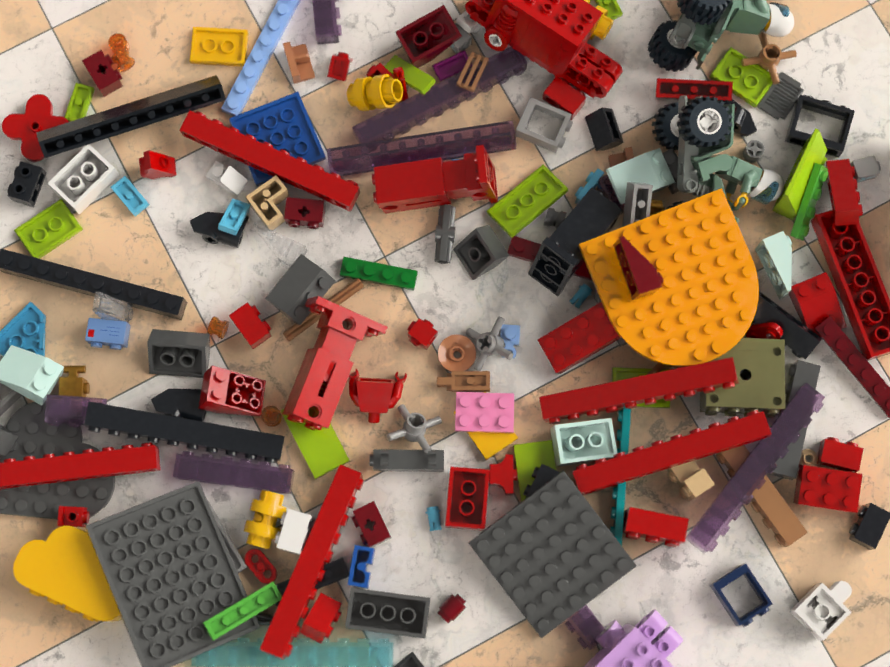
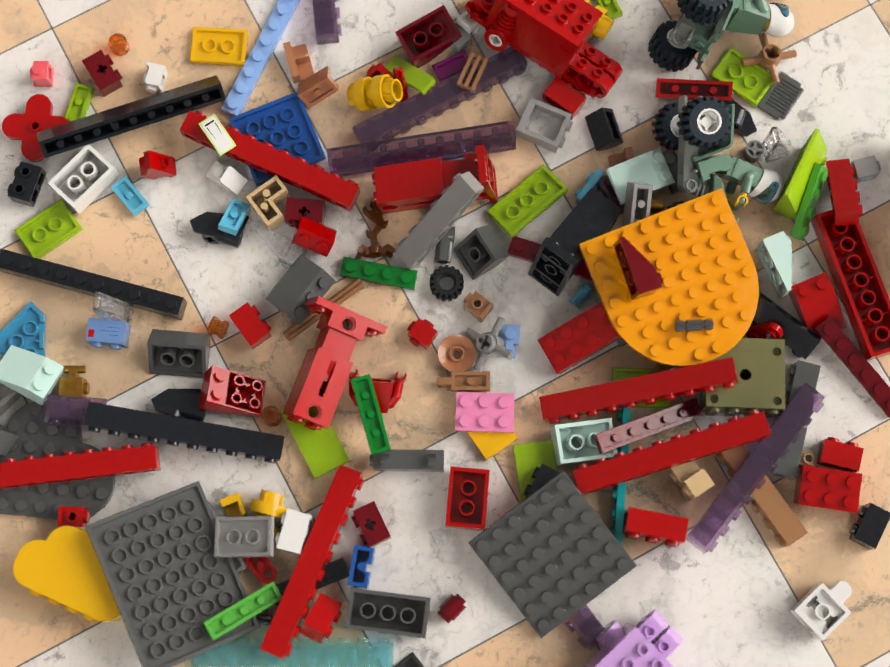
(42, 74): none -> coral brick
(123, 60): clear orange wheel -> none
(155, 77): none -> white brick
(217, 134): none -> white slope
(233, 473): clear purple brick -> none
(234, 505): none -> yellow panel
(244, 536): none -> light grey tile
(314, 236): none -> red brick
(317, 87): none -> nougat panel
(339, 66): red bracket -> none
(370, 414): none -> green plate
(375, 250): none -> reddish brown piece
(414, 428): light grey bar -> none
(434, 518): medium azure pin -> none
(439, 219): none -> light grey brick
(450, 272): none -> black tyre
(480, 312): none -> medium nougat brick
(503, 475): red brick -> none
(554, 218): dark grey wheel -> none
(647, 425): none -> plate
(693, 325): none -> dark grey axle
(761, 609): dark blue window -> none
(776, 145): none -> clear slope
(826, 108): black window -> none

